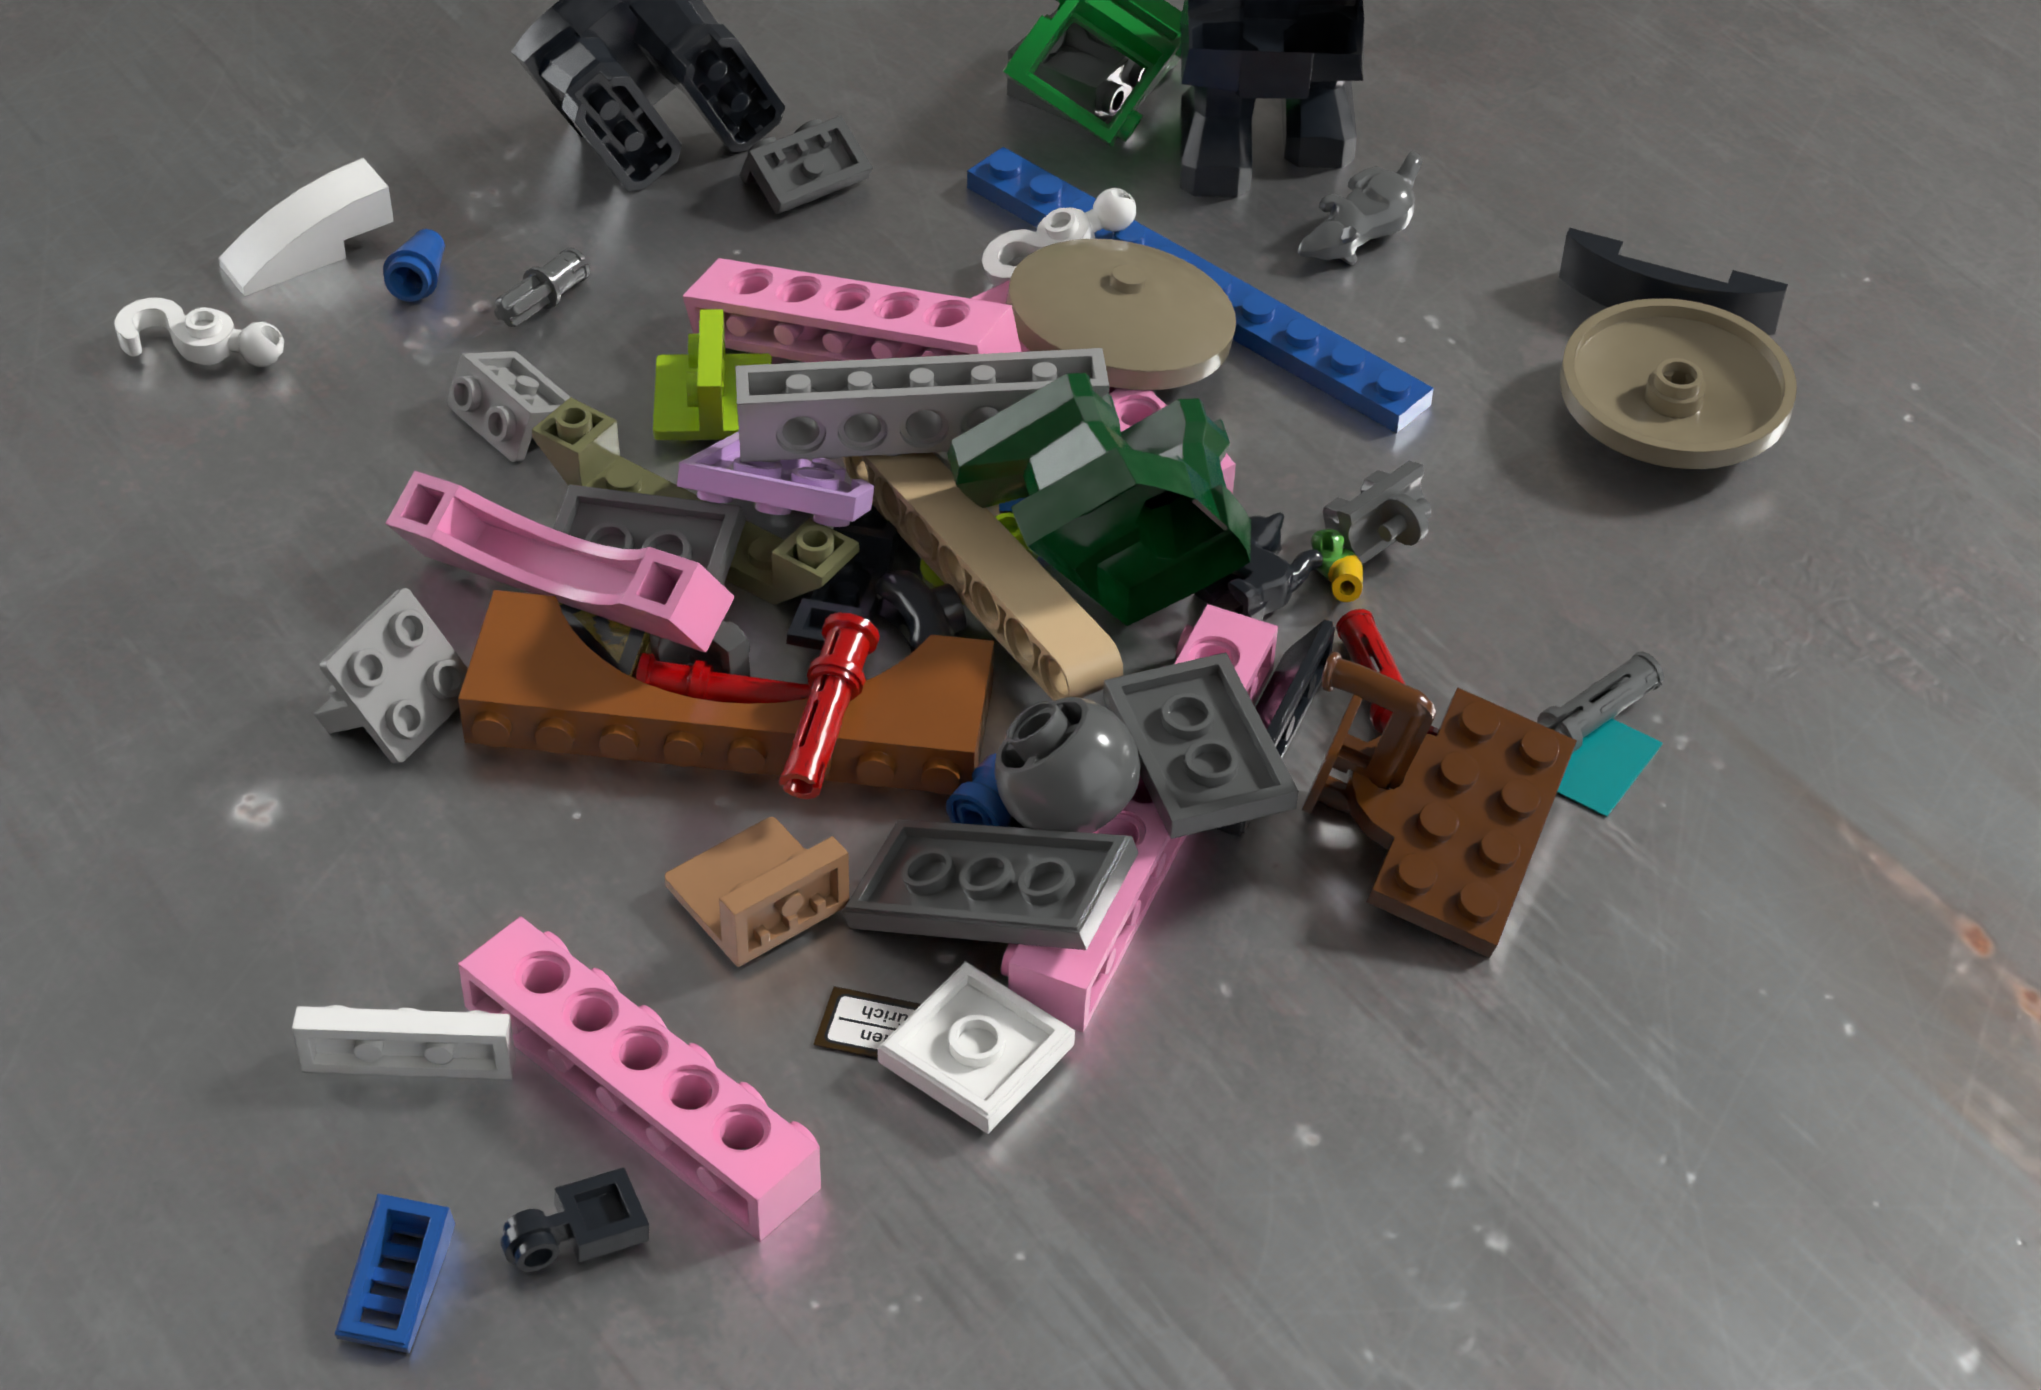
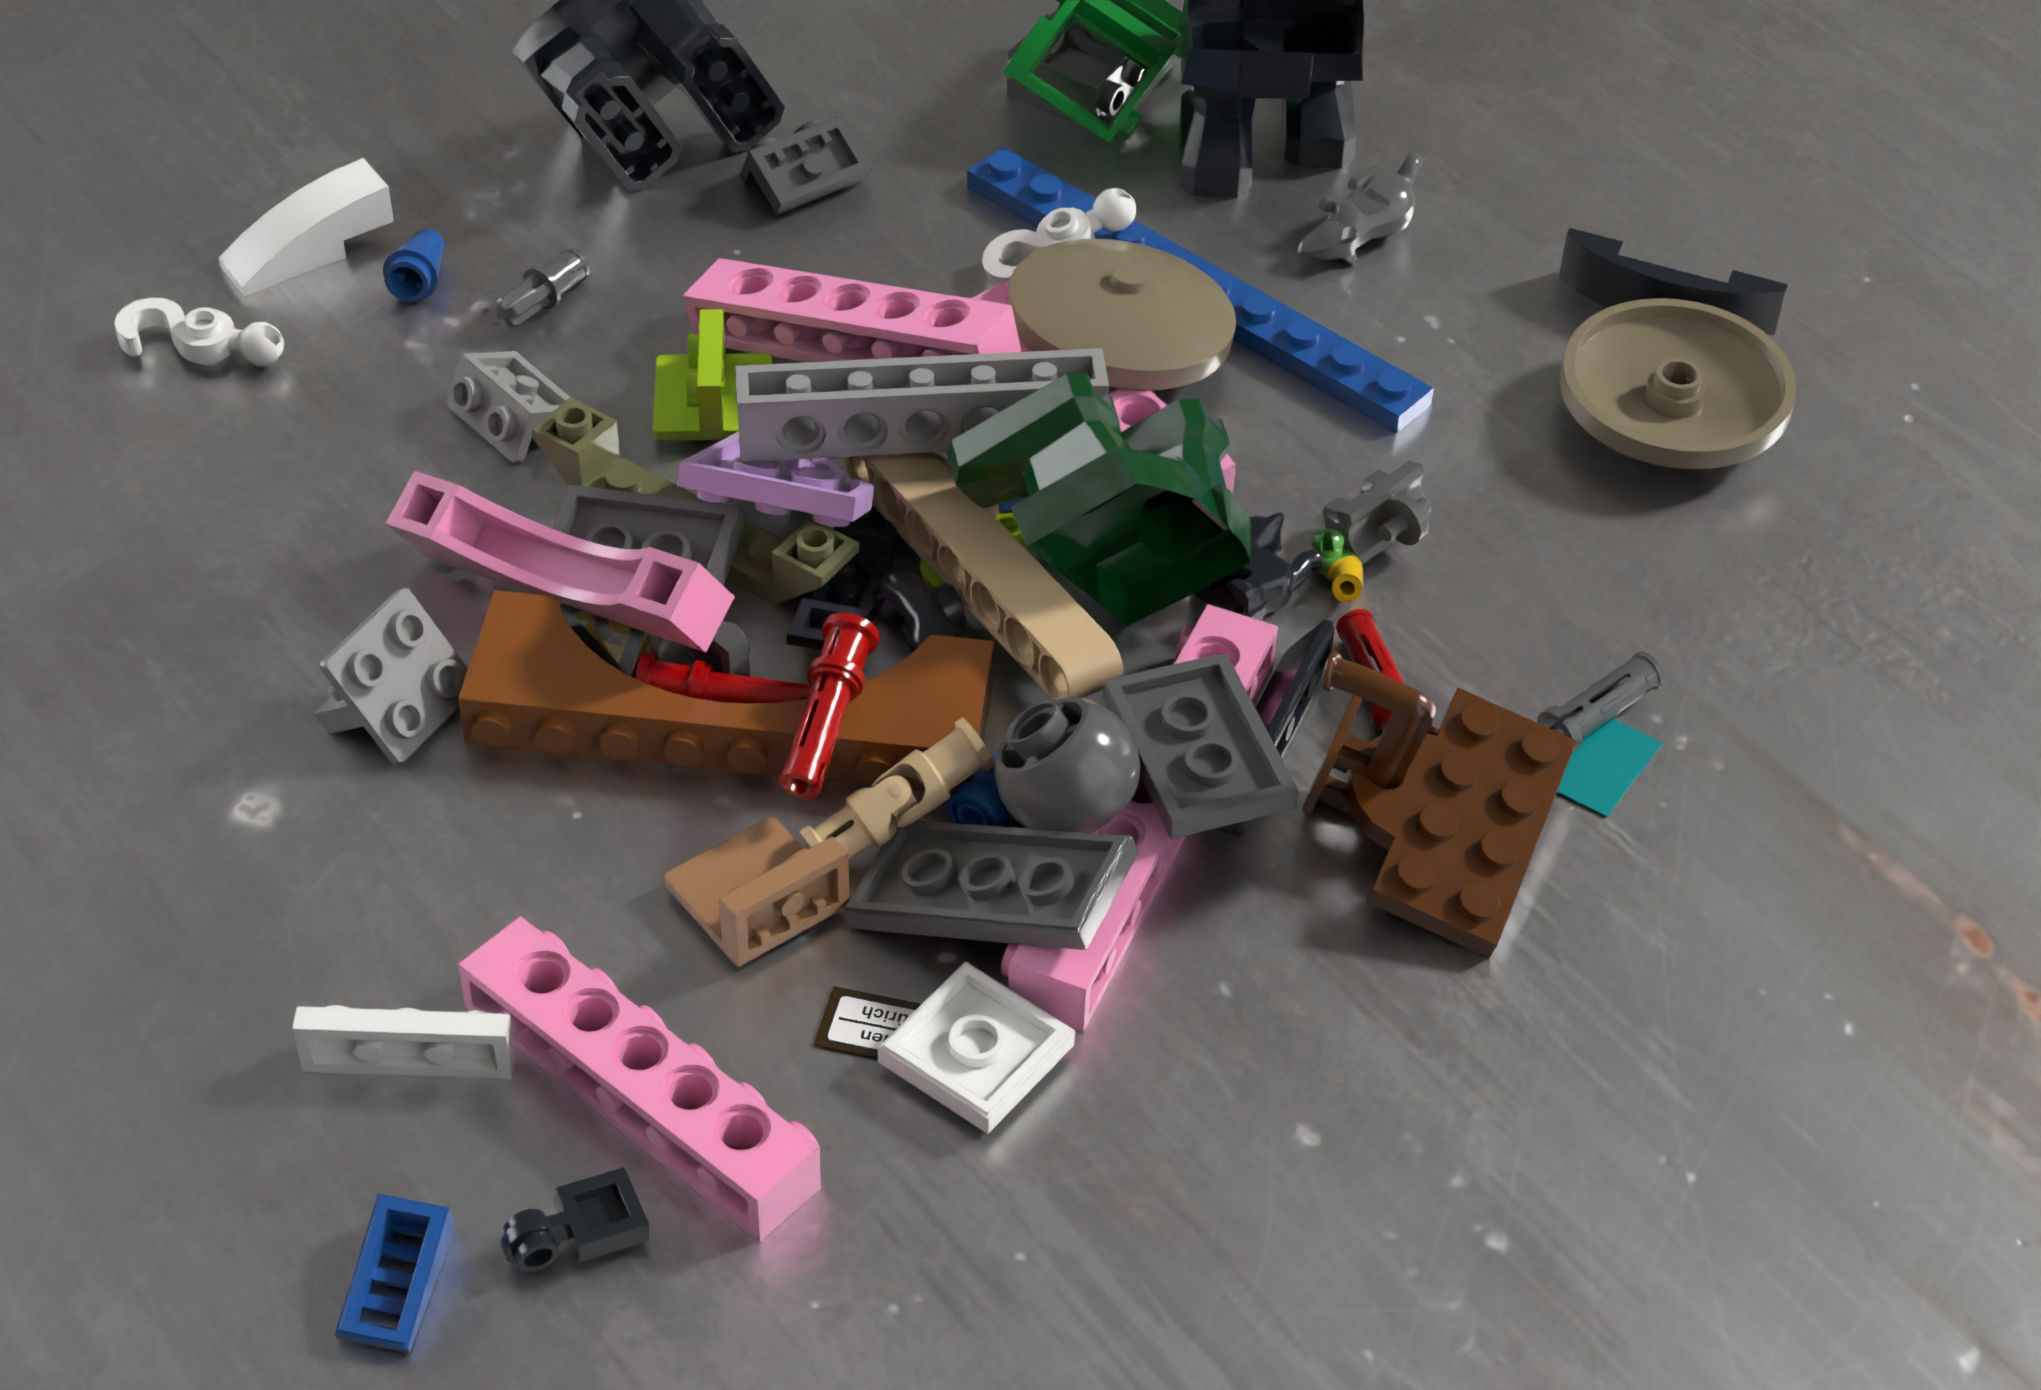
(877, 811): none -> tan piece

